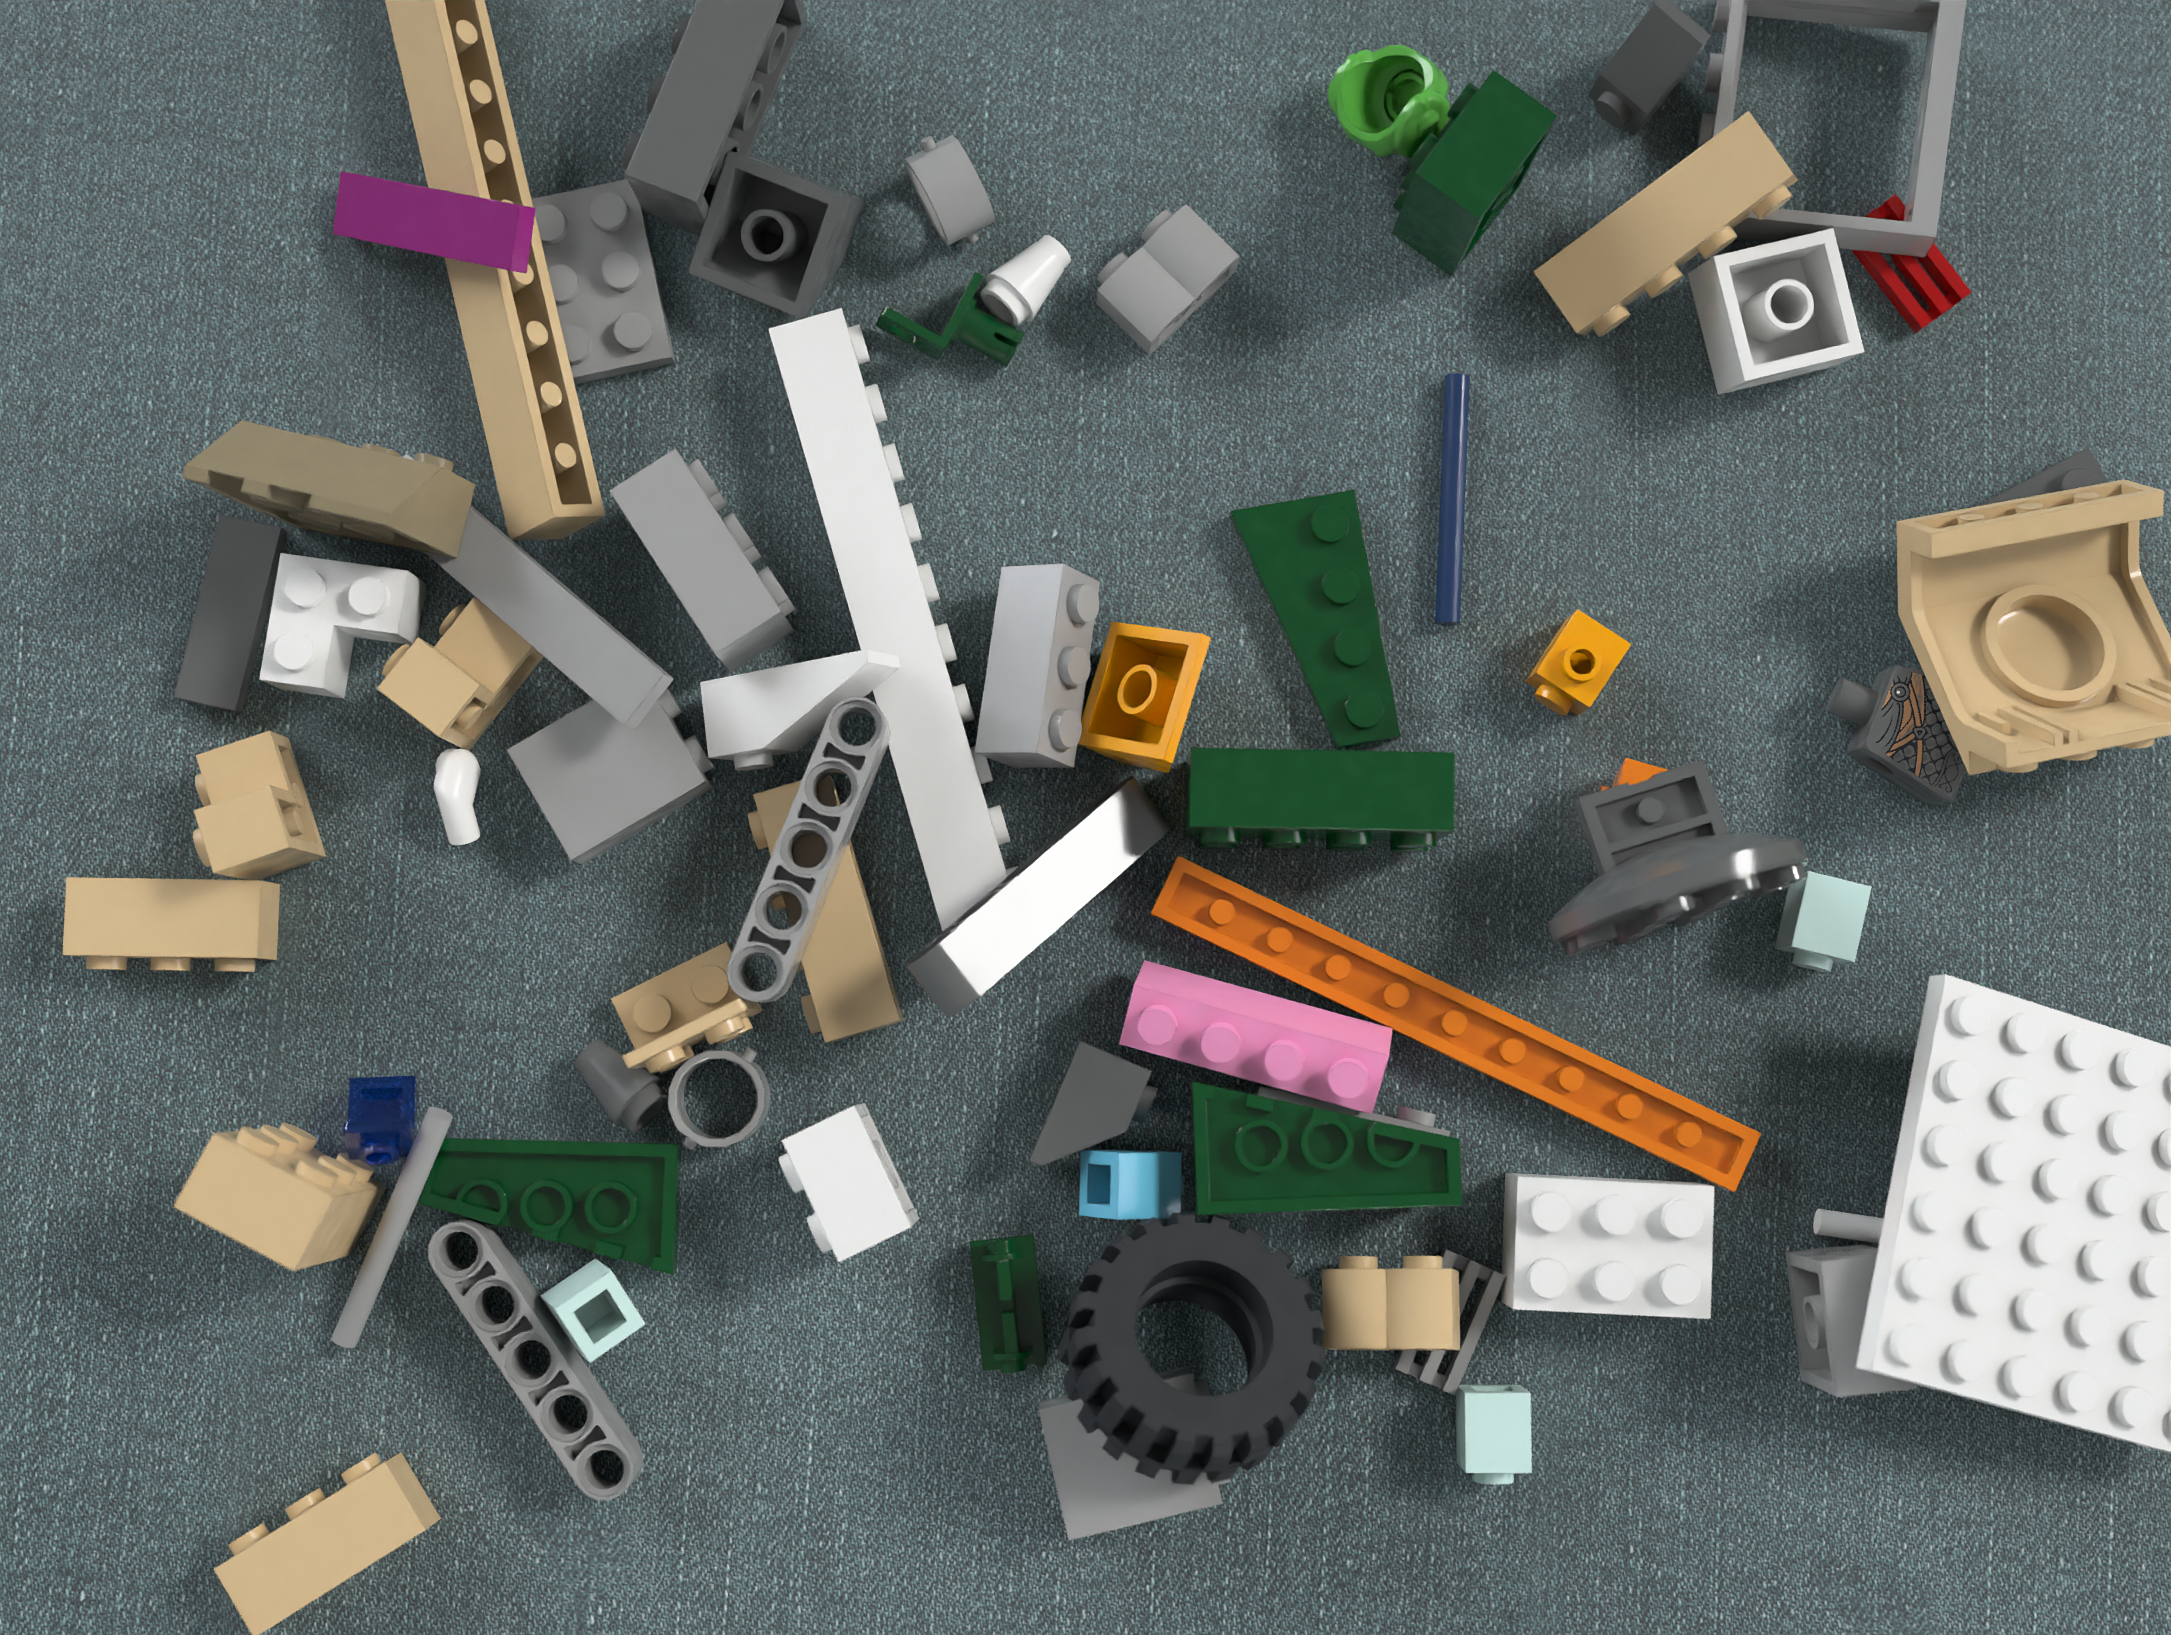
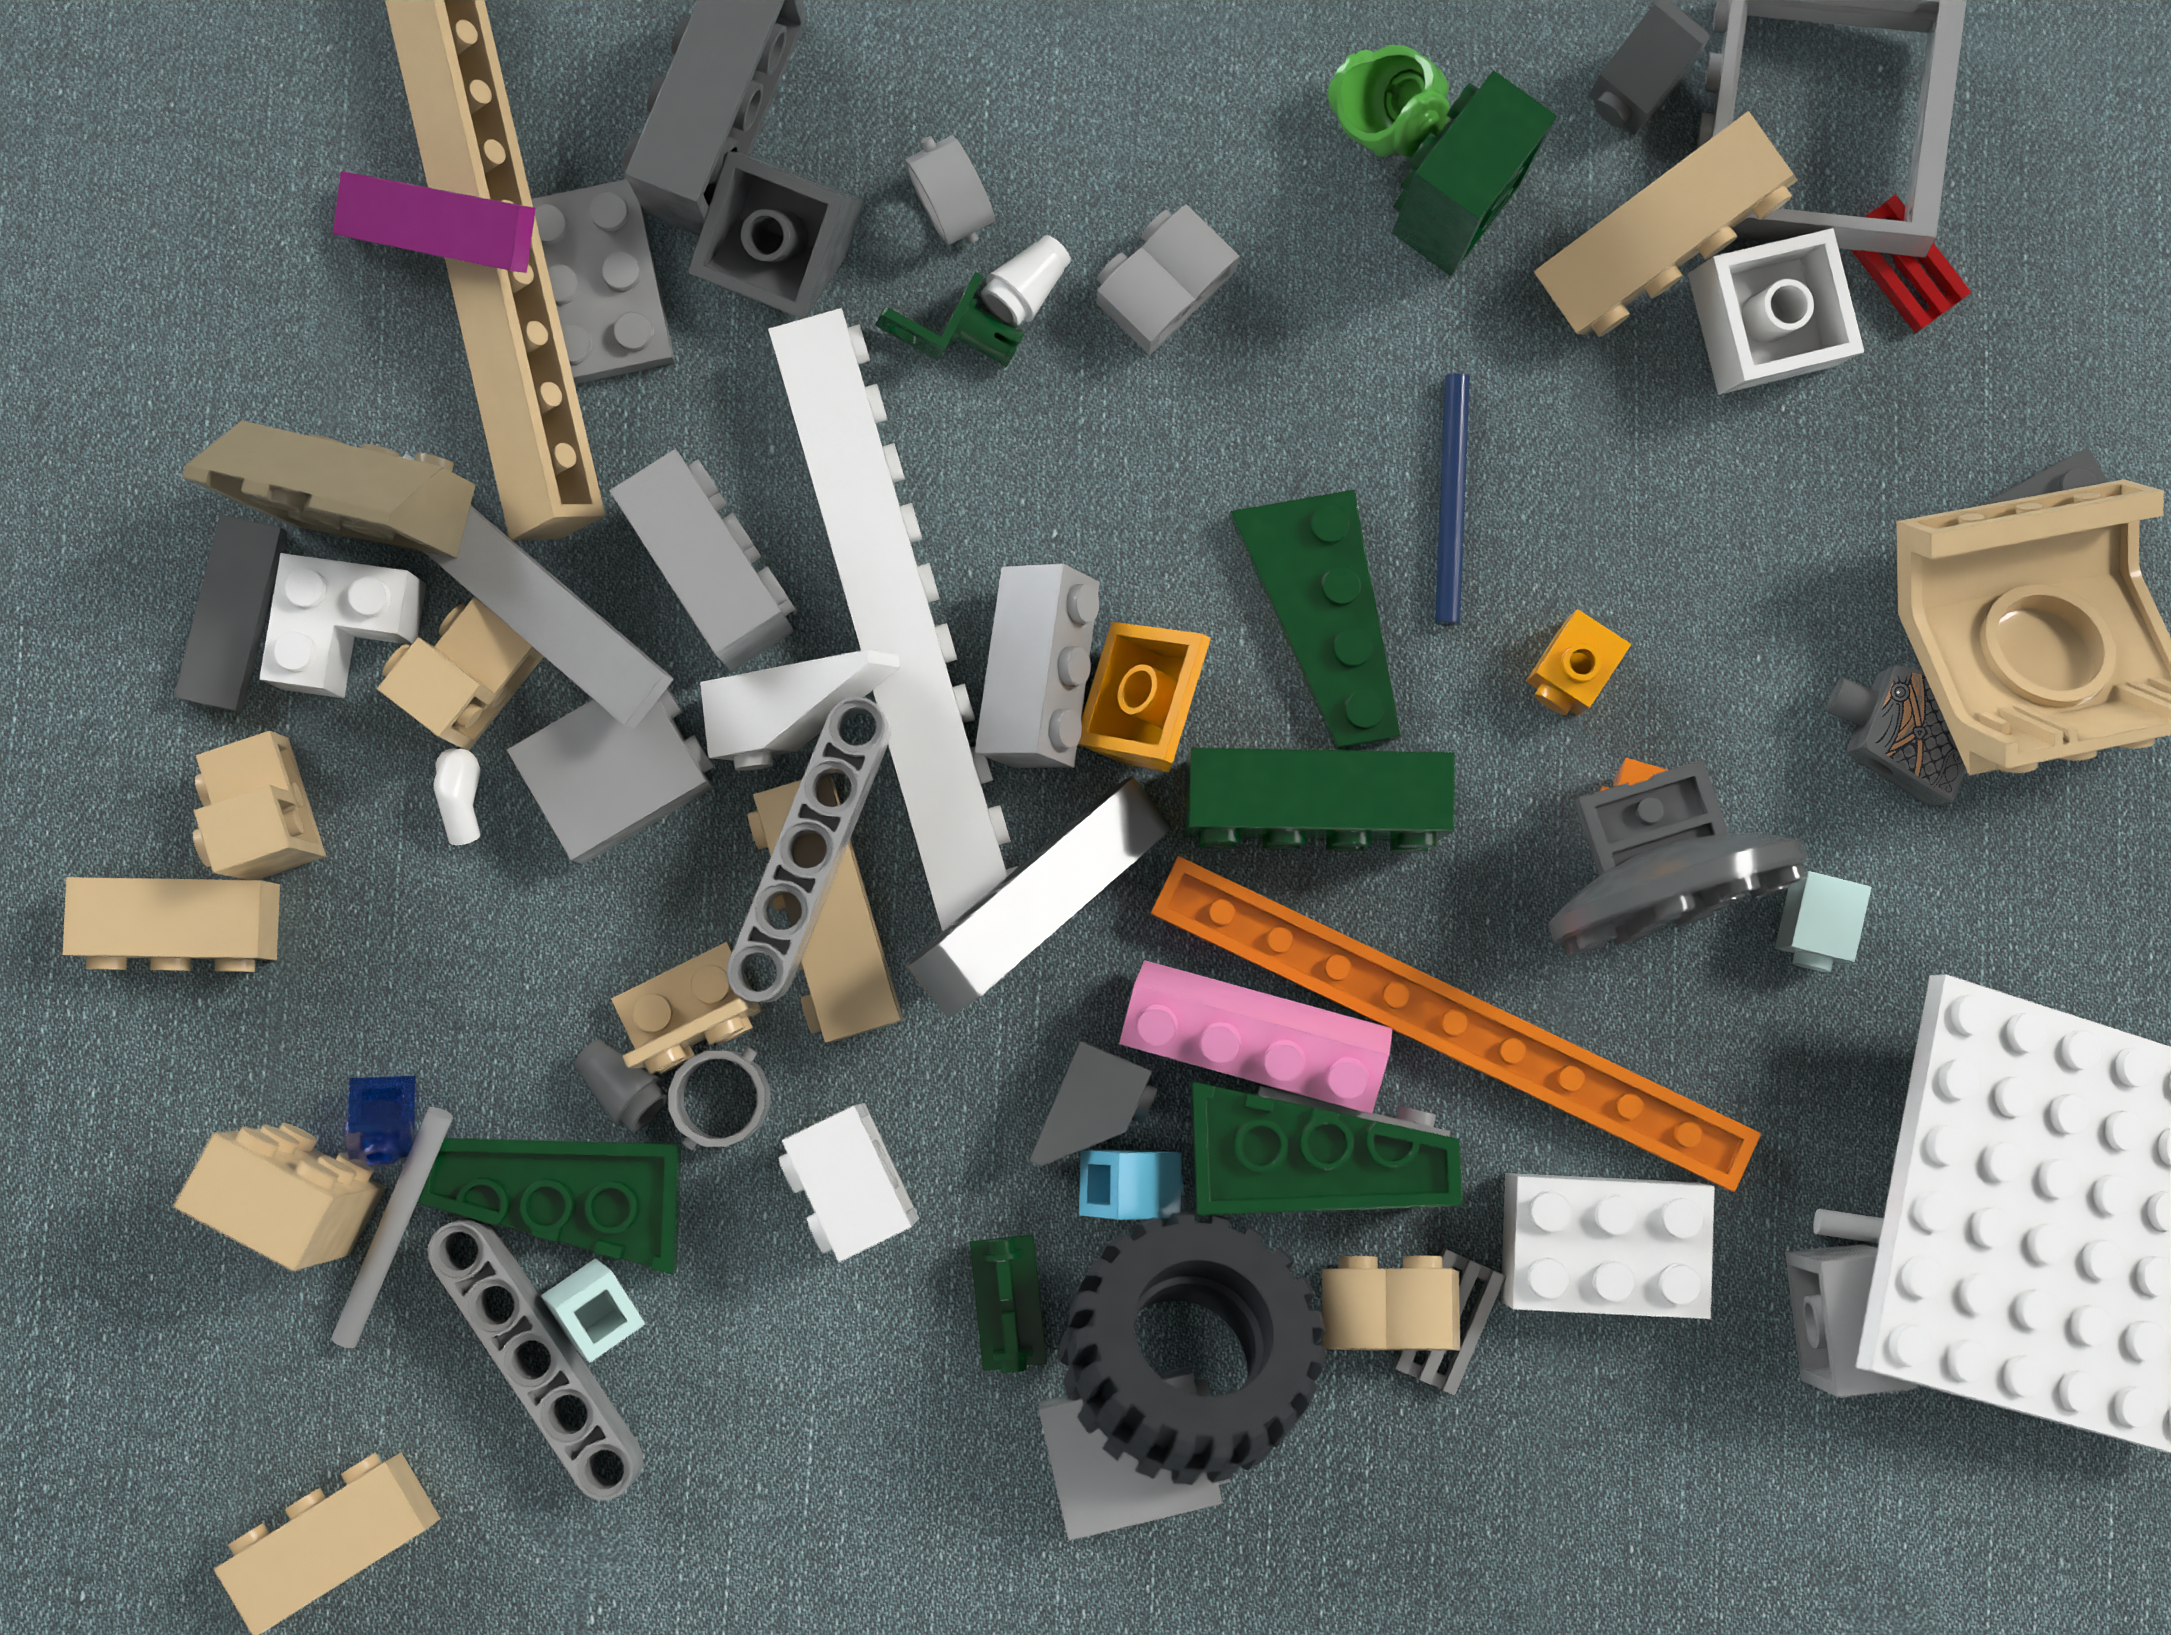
(1493, 1432): light aqua brick -> none

